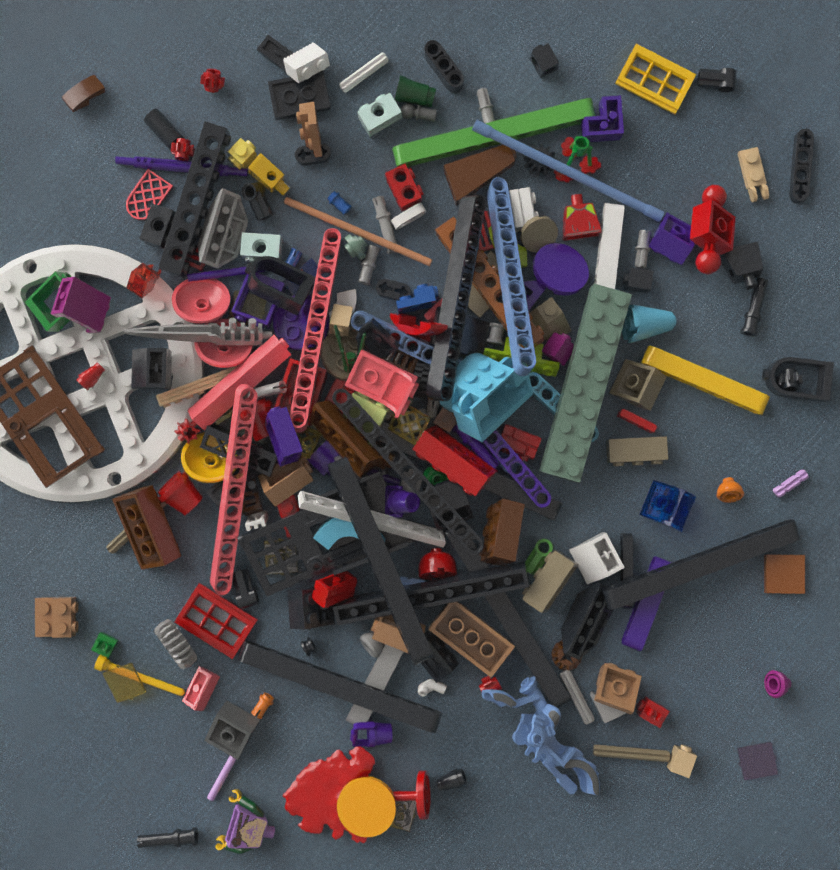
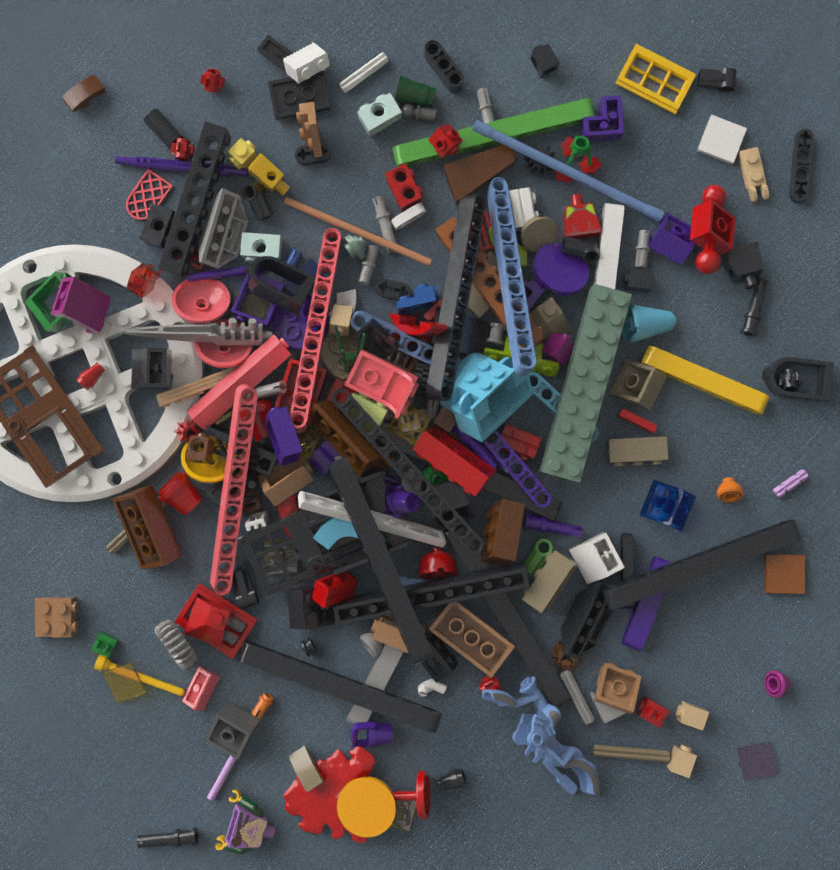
(206, 454): none -> reddish brown brick
(208, 621): none -> red slope
(305, 768): none -> dark tan slope
(339, 202): blue pin -> none
(446, 140): none -> red brick
(543, 524): none -> dark purple pin
(583, 249): none -> black piece
(692, 715): none -> tan brick
(721, 139): none -> white tile

